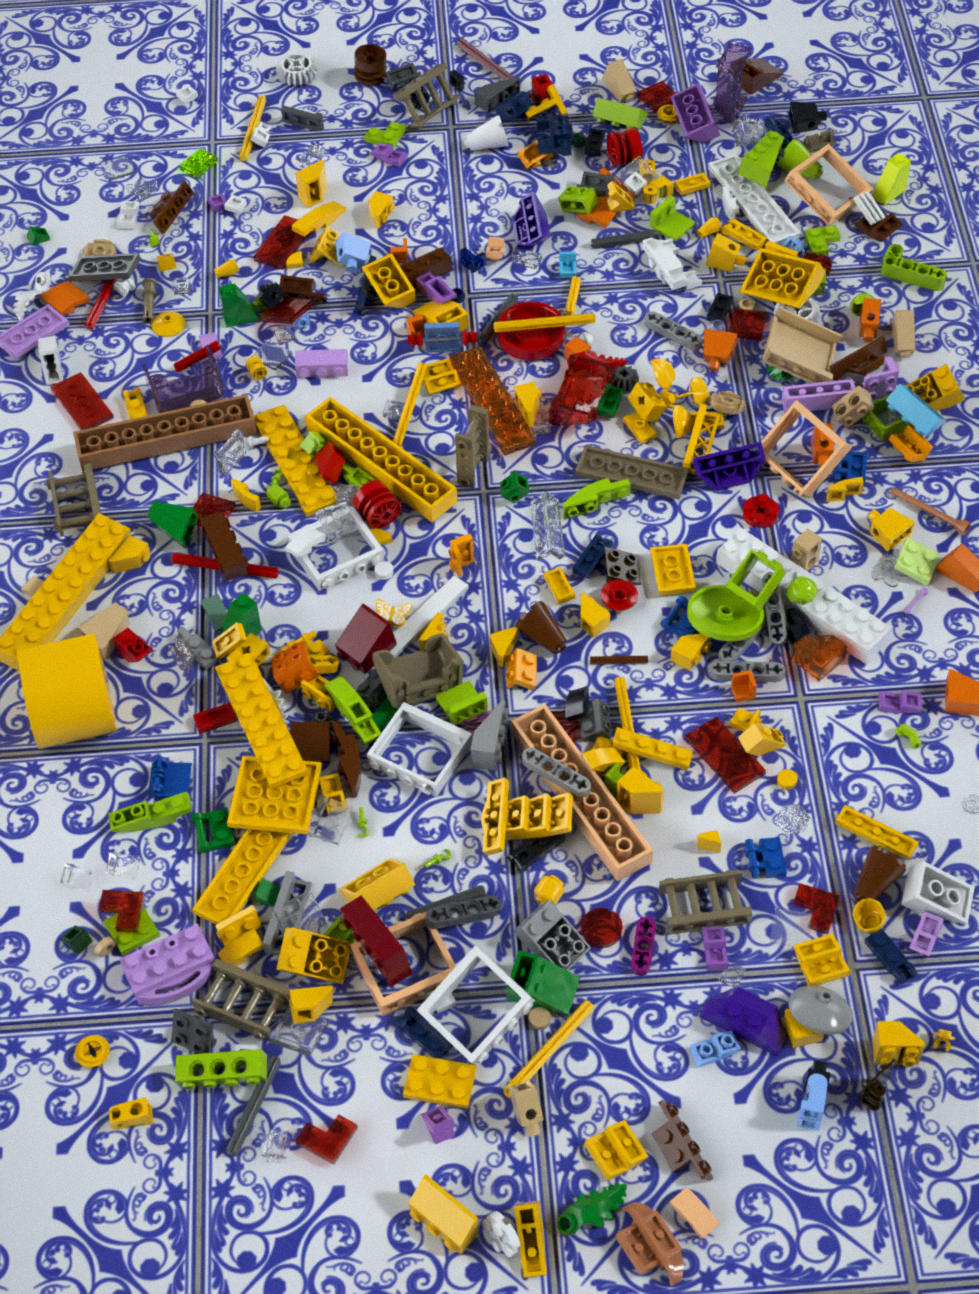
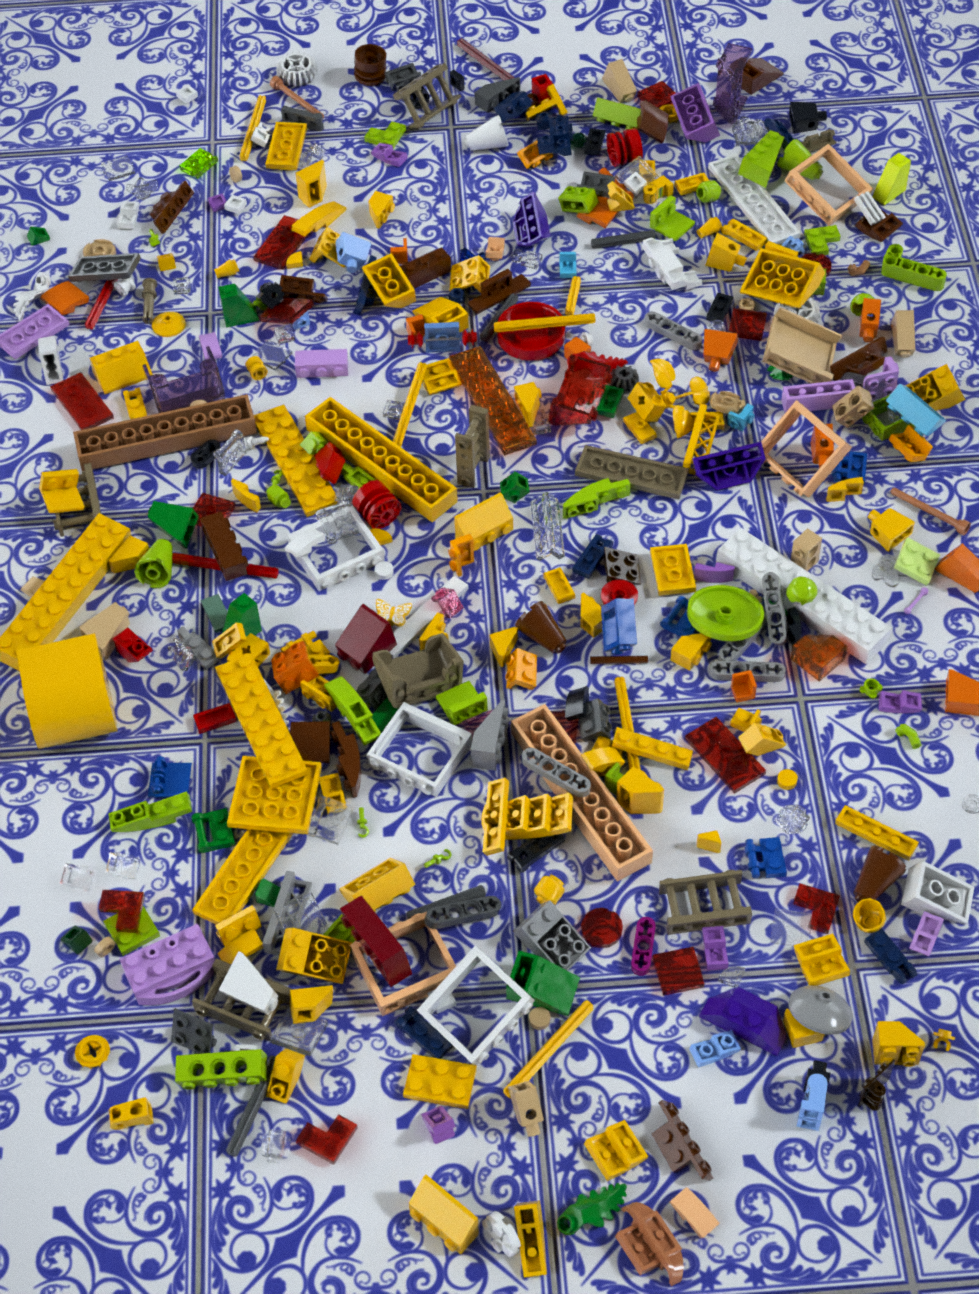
(61, 491): none -> yellow bracket
(120, 367): none -> yellow slope
(156, 565): none -> lime cone
(196, 356): red axle -> none
(204, 454): none -> black plate
(235, 173): none -> tan tile
(248, 986): none -> white slope
(277, 83): none -> nougat piece
(285, 1075): none -> yellow slope
(286, 146): none -> yellow plate
(434, 288): medium lavender slope -> none
(448, 601): none -> clear pink bracket
(469, 273): none -> yellow bracket
(485, 521): none -> yellow slope
(498, 289): none -> reddish brown bracket
(619, 625): none -> window
(652, 121): none -> reddish brown slope
(678, 971): none -> clear red tile
(708, 191): none -> lime head
(716, 574): none -> medium lavender slope
(729, 203): white slope -> none
(741, 420): none -> medium azure bracket
(744, 569): lime window -> none
(763, 503): red plate -> none
(854, 271): none -> medium nougat arm
(871, 683): none -> lime plate

